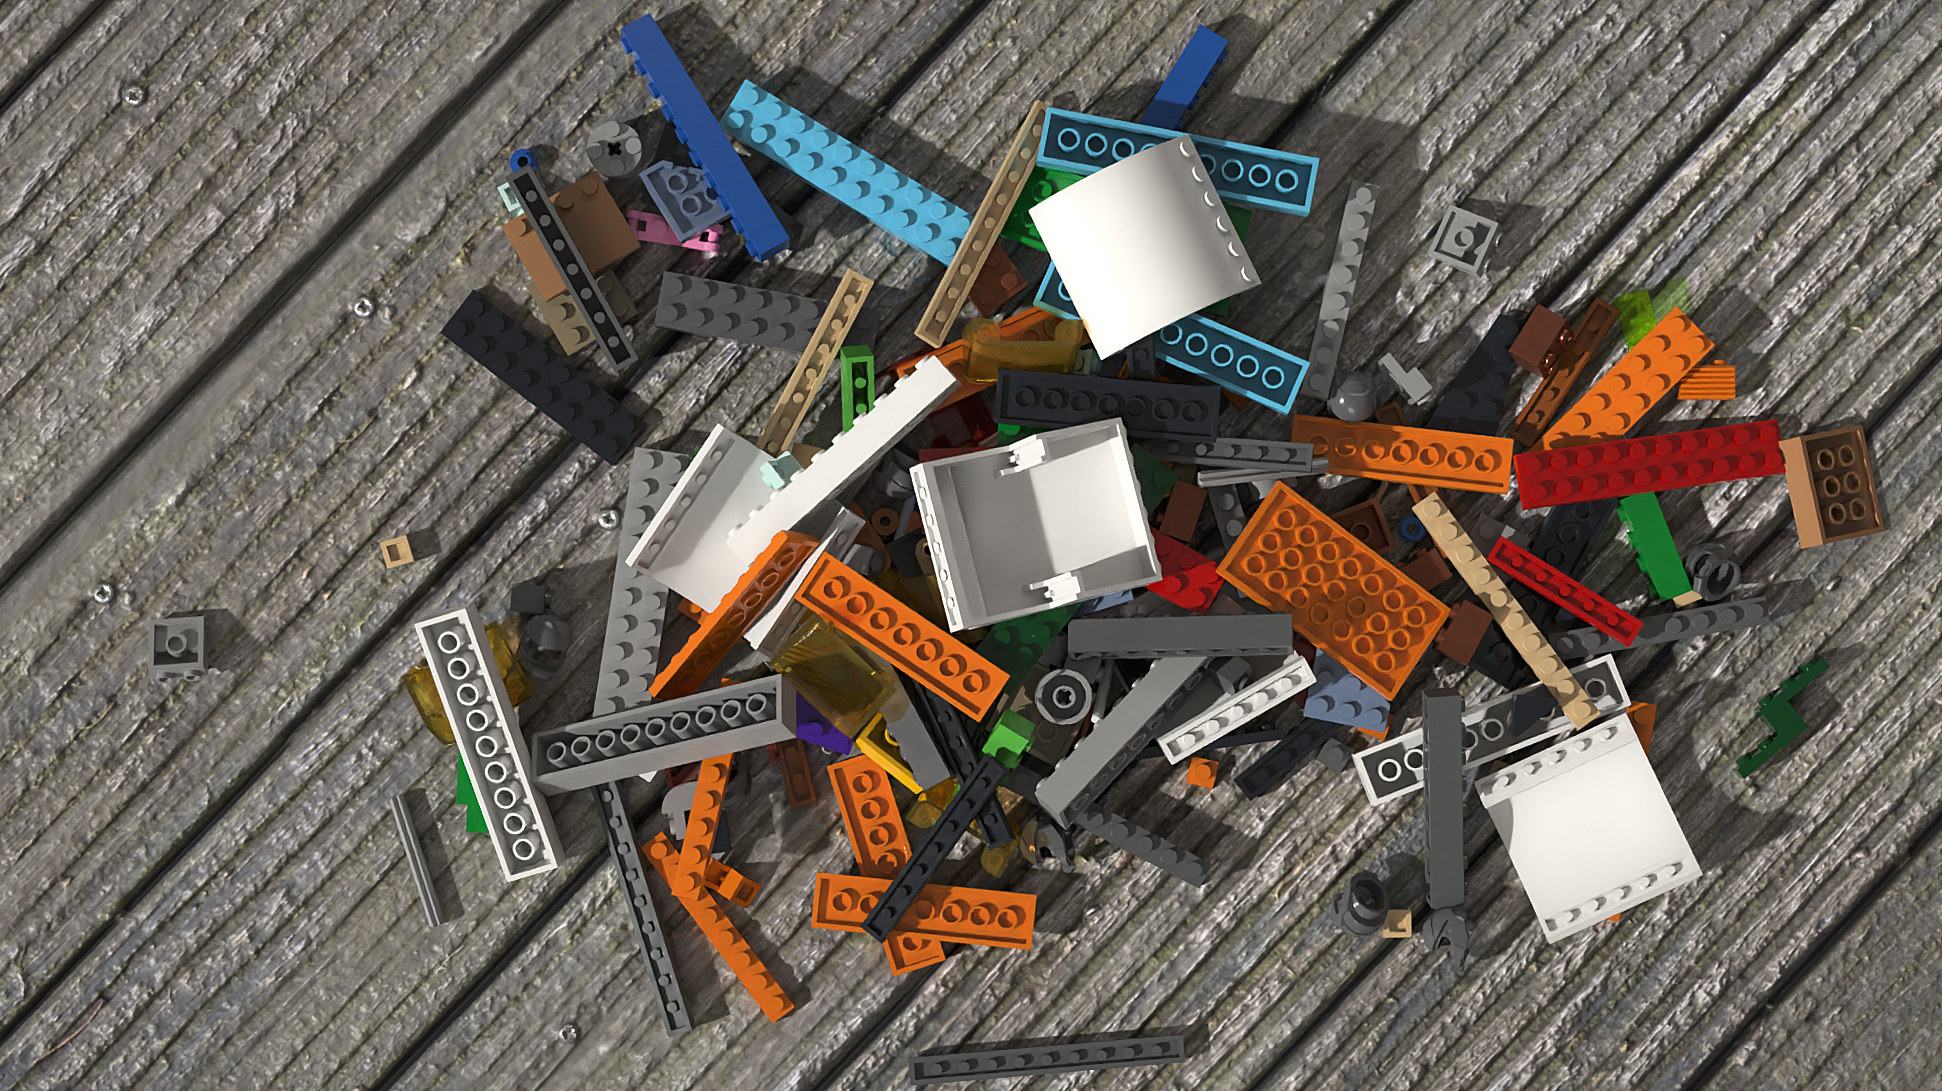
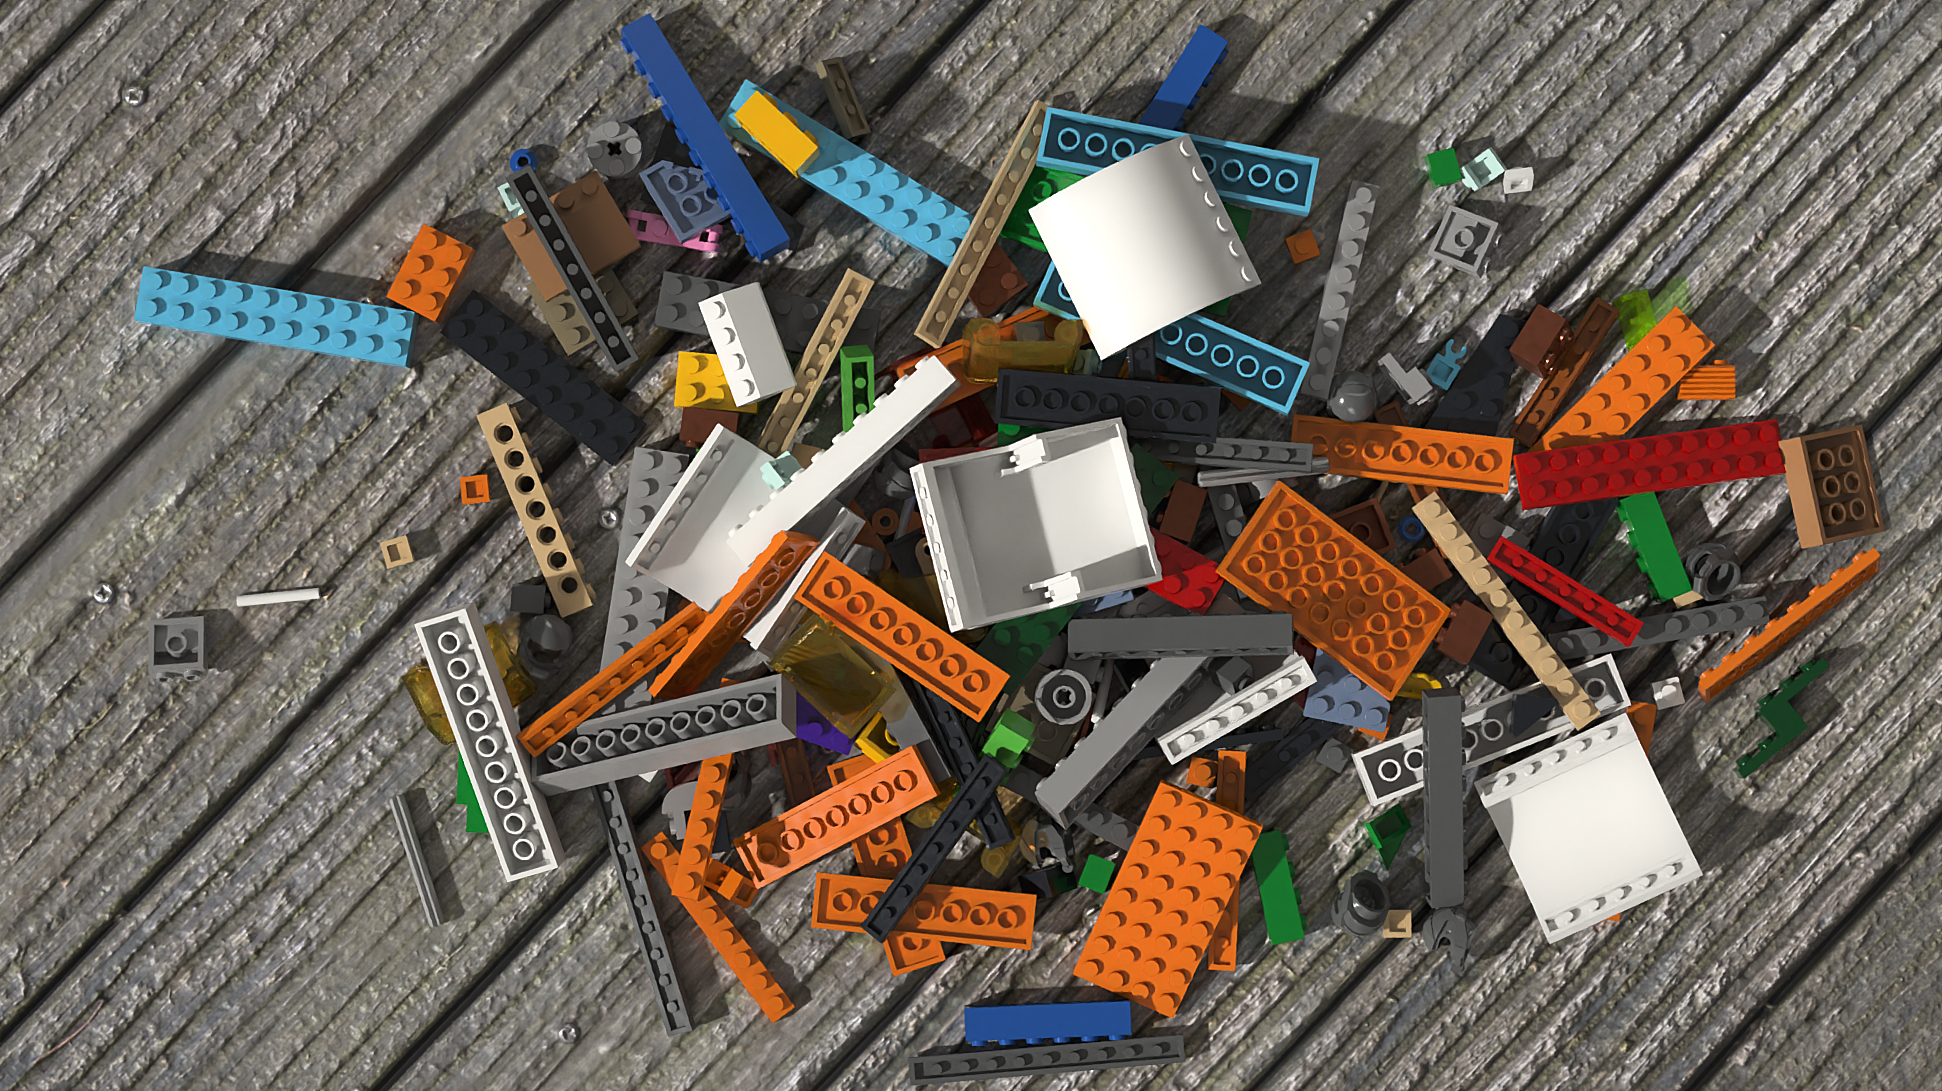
(276, 317): none -> medium azure brick
(277, 597): none -> white bar
(431, 273): none -> orange brick
(475, 489): none -> orange plate
(491, 424): none -> tan brick
(612, 680): none -> orange plate
(699, 423): none -> copper brick
(705, 386): none -> yellow brick
(747, 344): none -> white slope
(778, 133): none -> yellow brick
(836, 816): none -> orange plate
(842, 98): none -> dark tan plate
(1028, 331): none -> dark grey brick
(1047, 1020): none -> blue brick
(1048, 882): none -> black slope
(1096, 873): none -> green panel
(1167, 898): none -> orange plate
(1230, 794): none -> orange plate
(1276, 889): none -> green brick
(1302, 247): none -> orange plate
(1387, 832): none -> green slope
(1416, 683): none -> yellow tile
(1443, 168): none -> green panel
(1443, 369): none -> medium azure plate
(1482, 170): none -> light aqua bracket
(1518, 180): none -> white plate
(1667, 693): none -> white plate
(1781, 630): none -> orange plate

